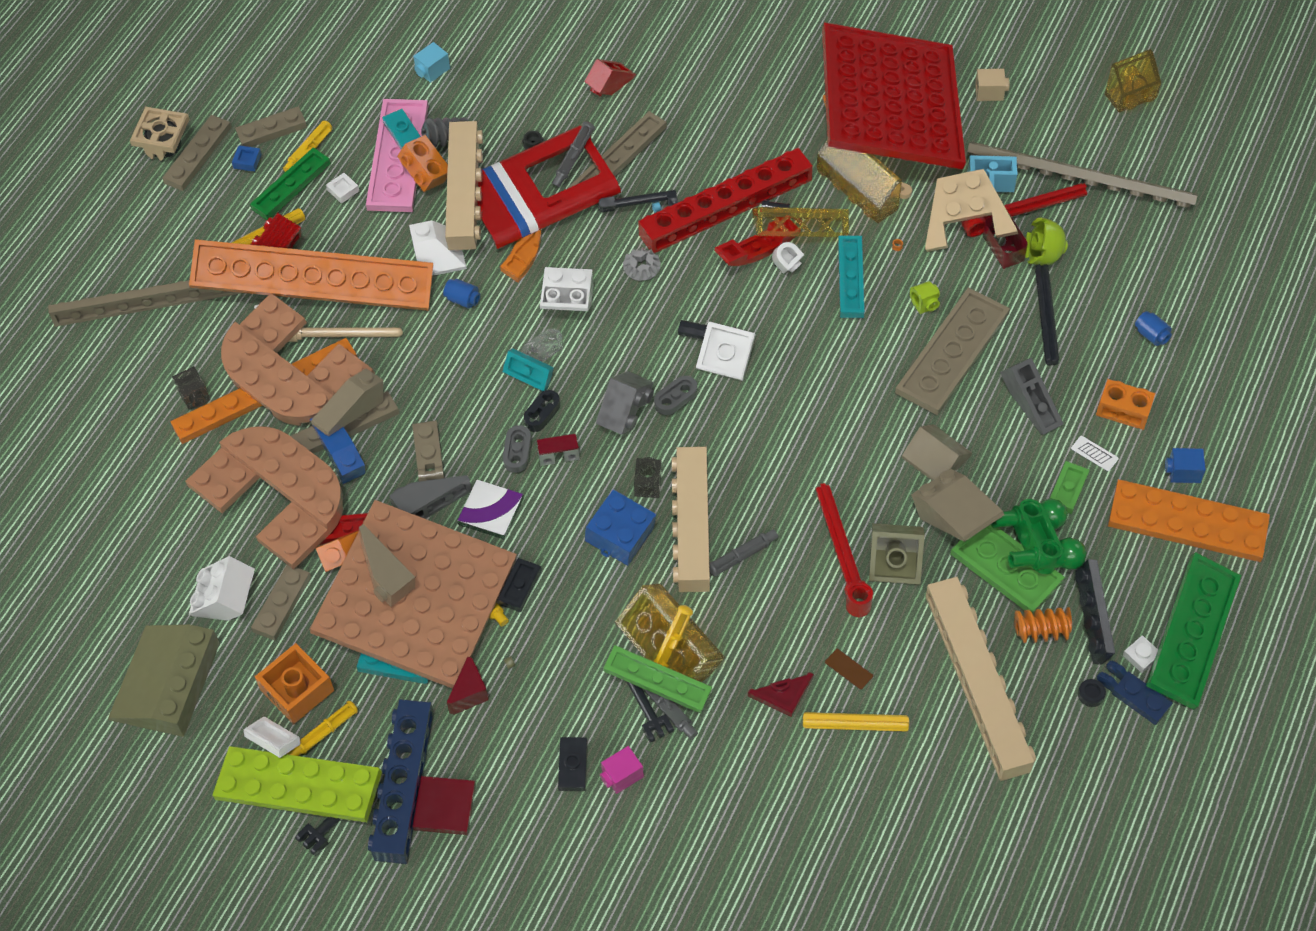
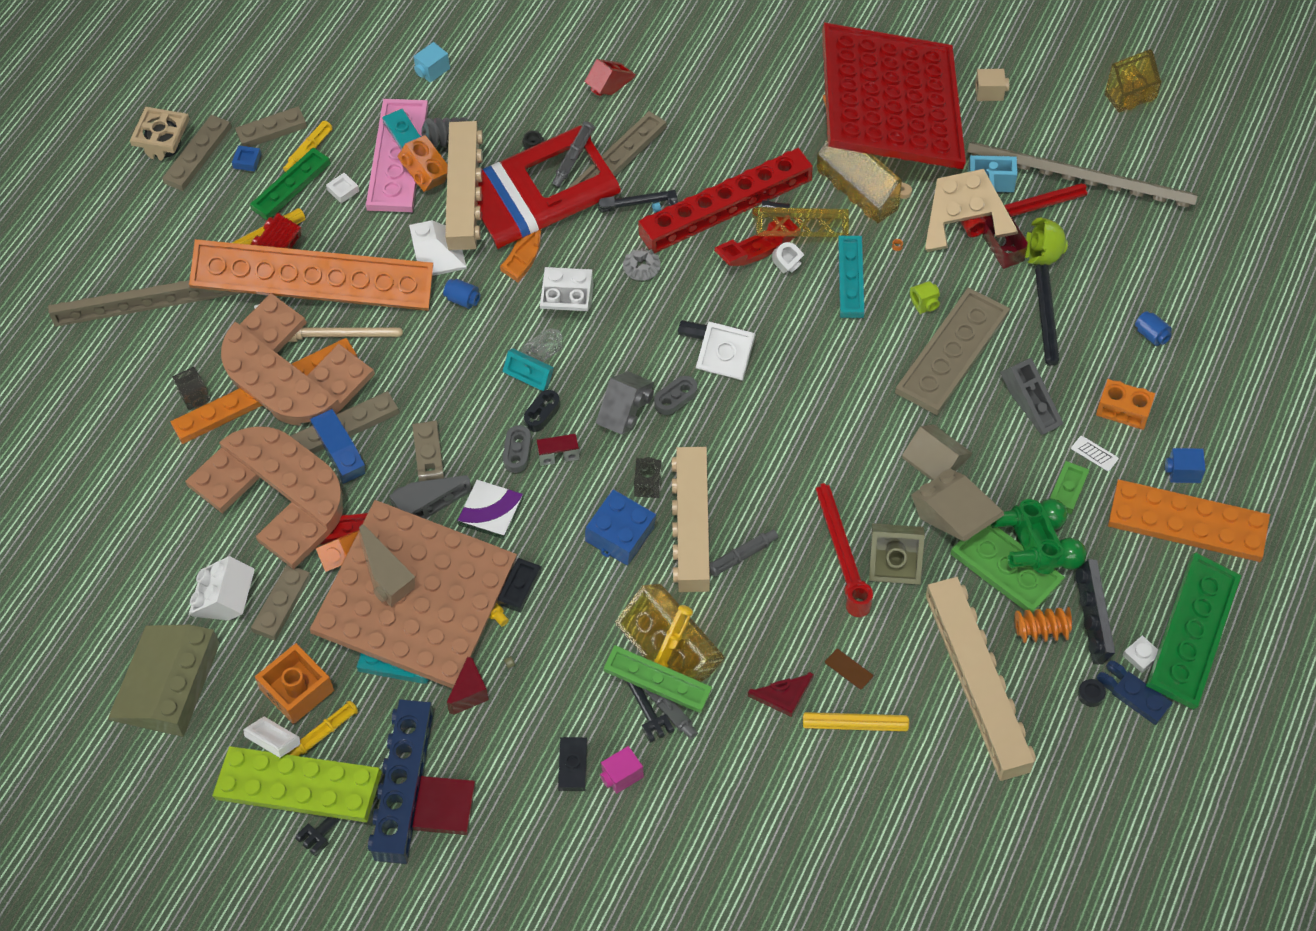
(350, 402): dark tan slope -> none

